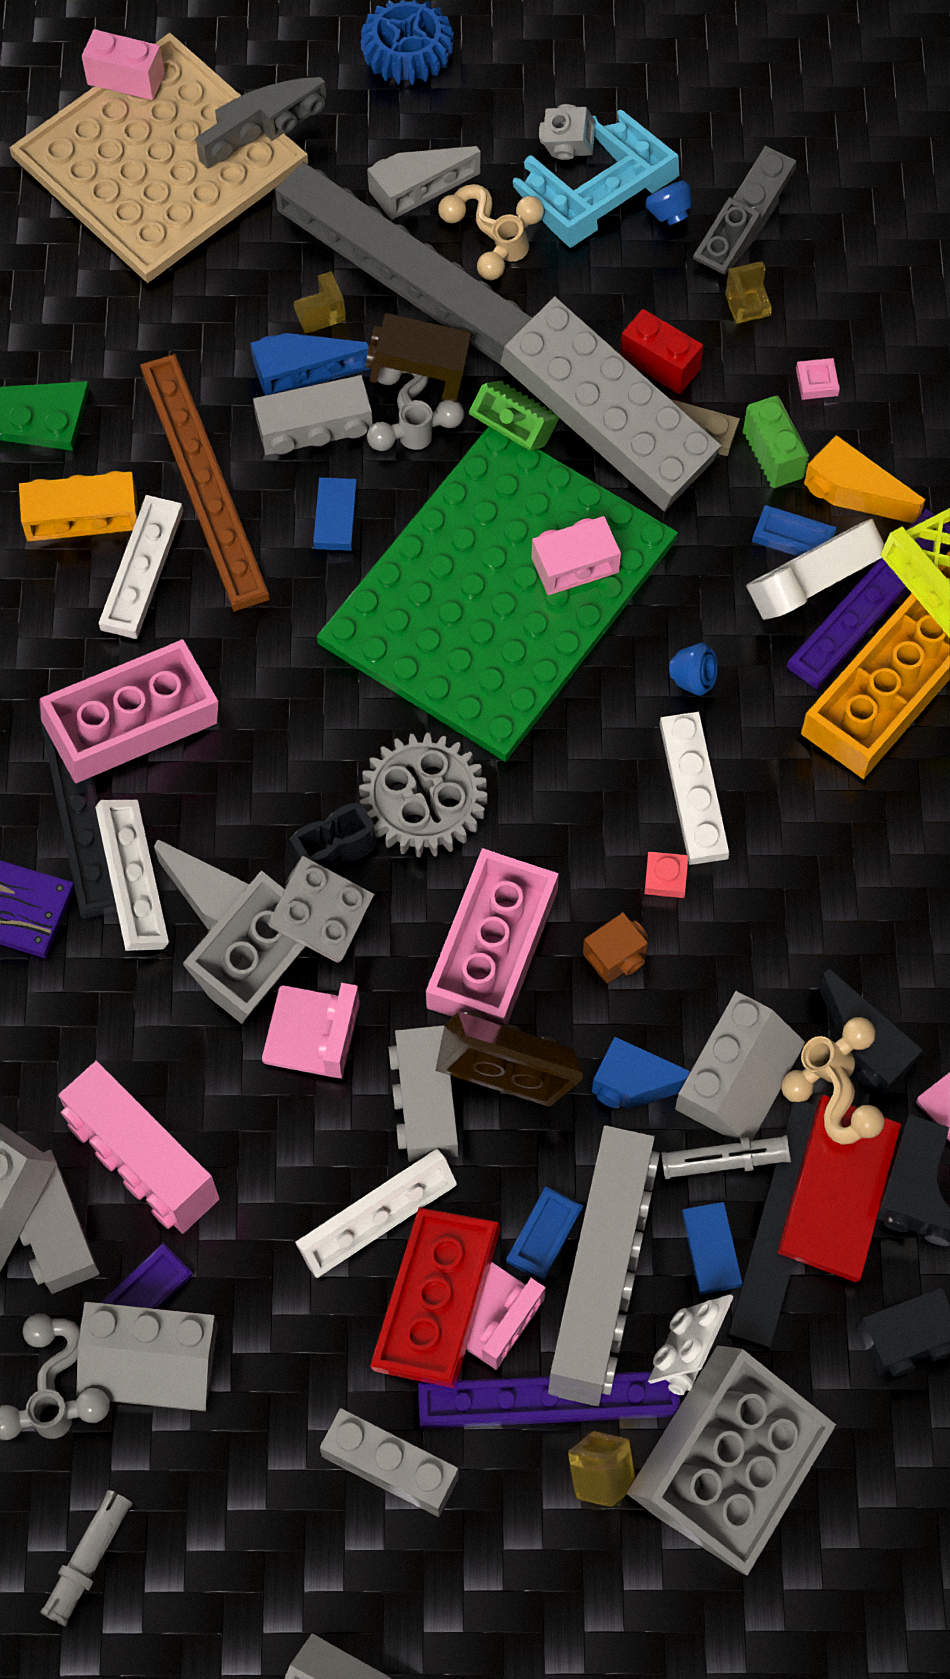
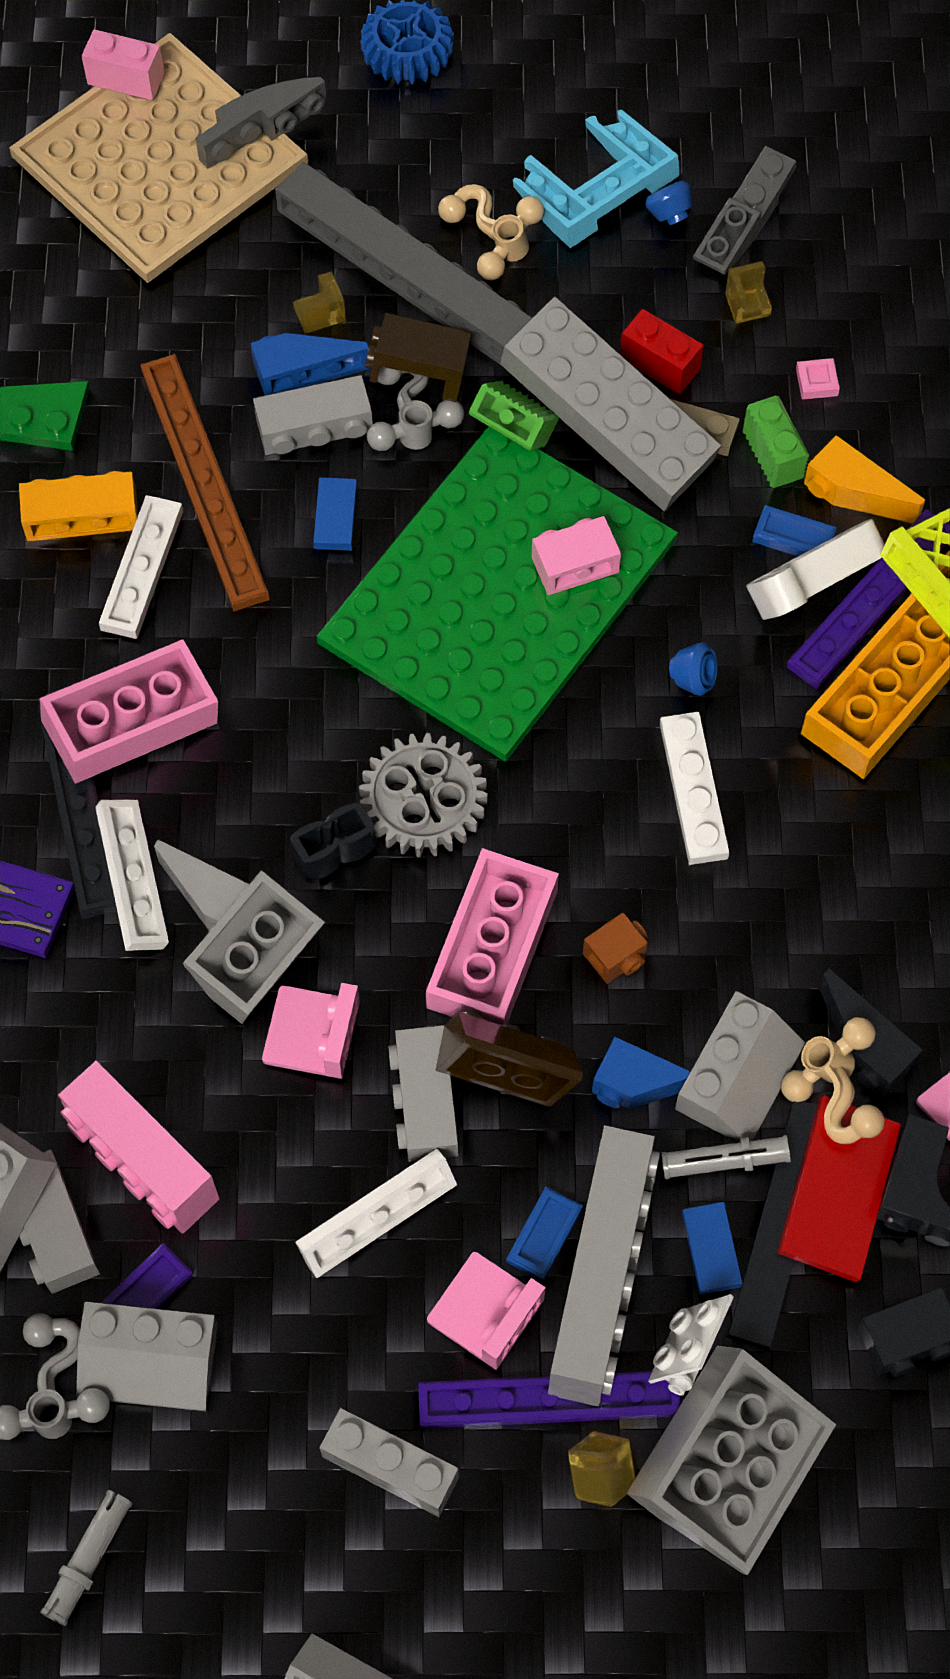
(320, 909): light grey bracket -> none
(419, 176): light grey slope -> none
(436, 1297): red tile -> none
(568, 131): light grey brick -> none
(666, 874): coral plate -> none

